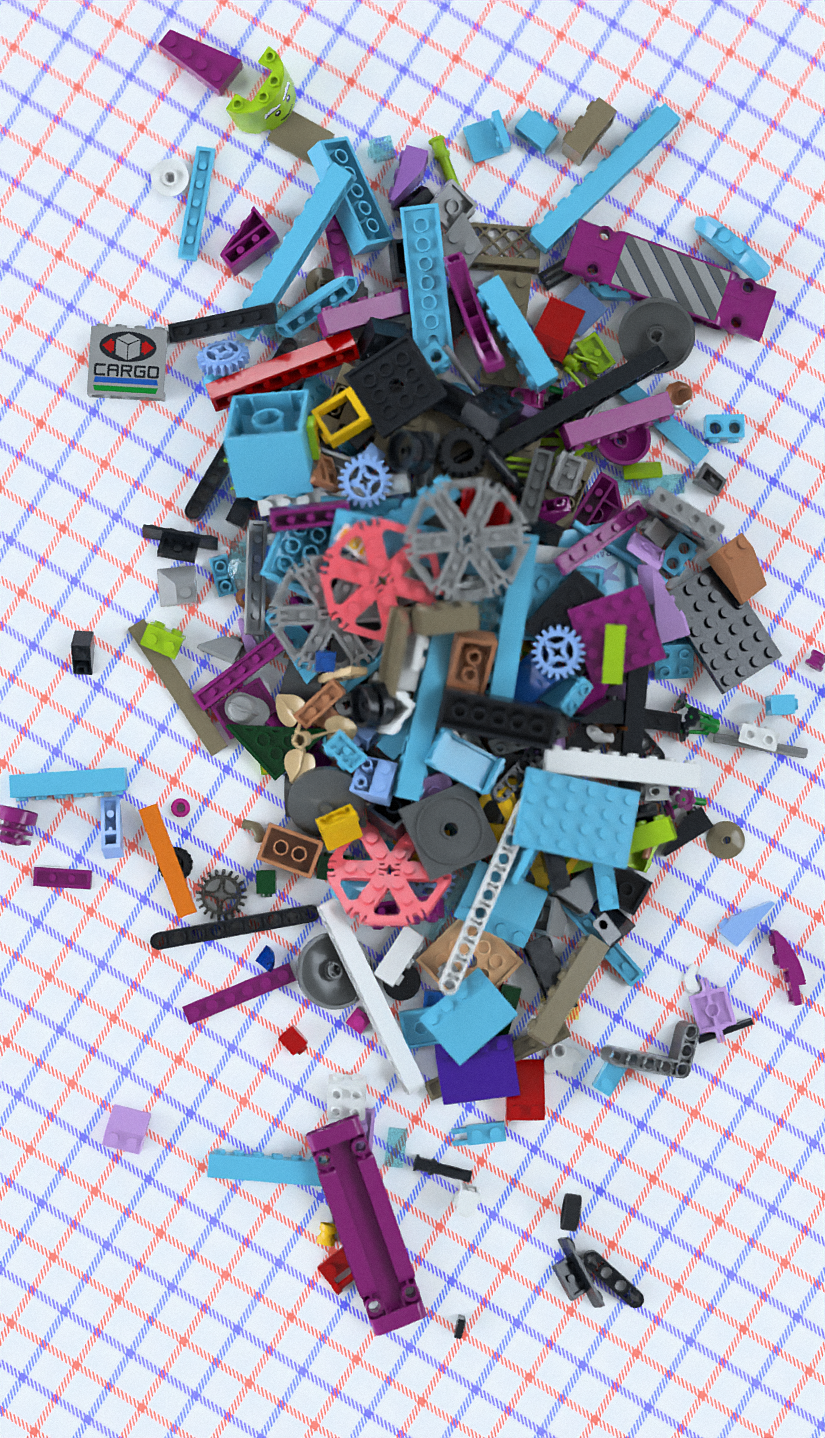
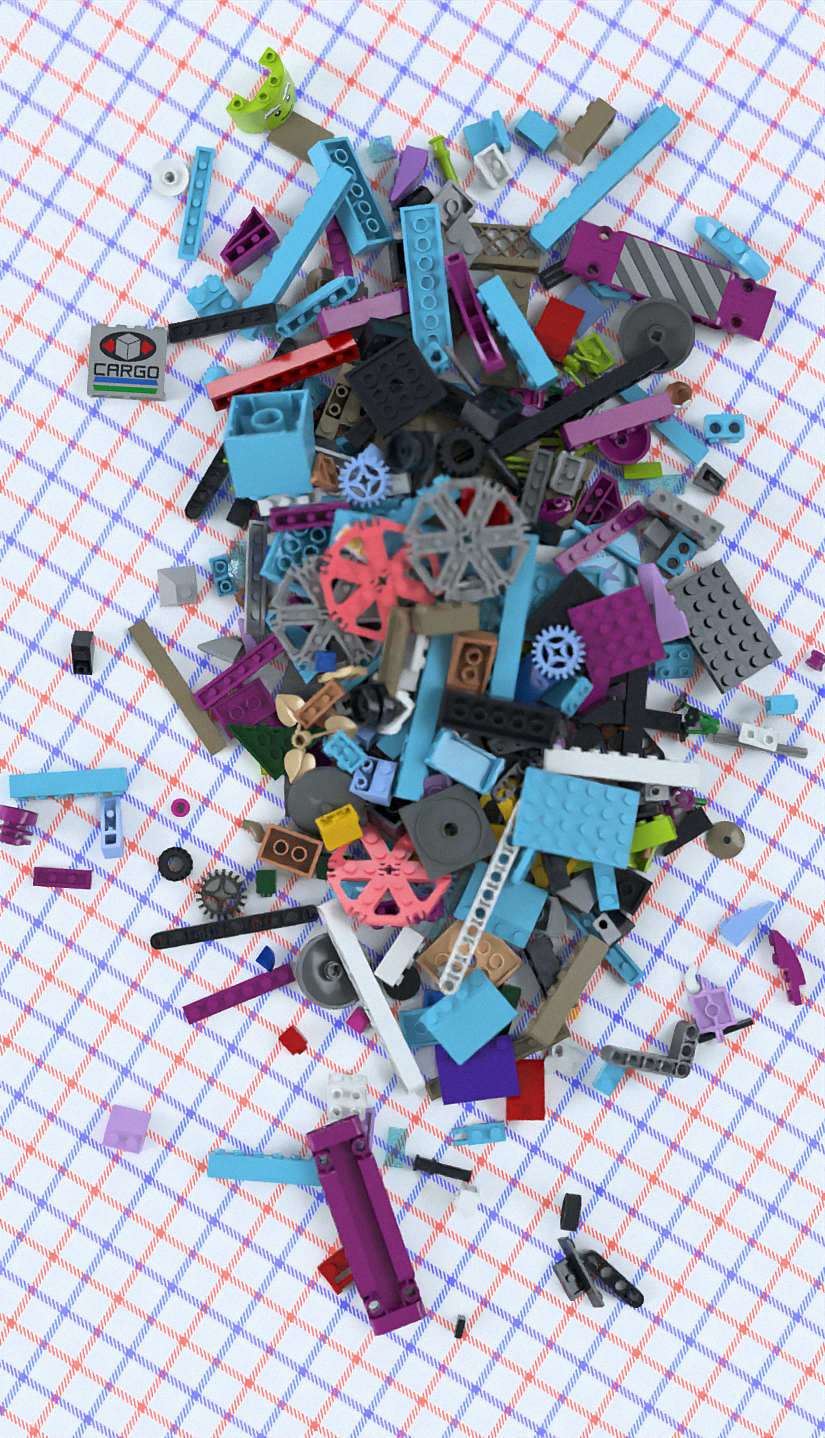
(163, 639): lime bracket -> none
(167, 860): orange tile -> none
(179, 544): black bracket -> none
(201, 61): magenta wedge -> none
(212, 297): none -> medium azure plate
(223, 357): light blue gear -> none
(246, 709): light grey piece -> none
(313, 437): lime tile -> none
(327, 1234): yellow wheel -> none
(348, 431): yellow window -> none
(494, 166): none -> white bracket
(598, 736): white arm -> none
(613, 654): lime tile -> none
(646, 550): lavender tile -> none
(738, 568): nougat slope -> none

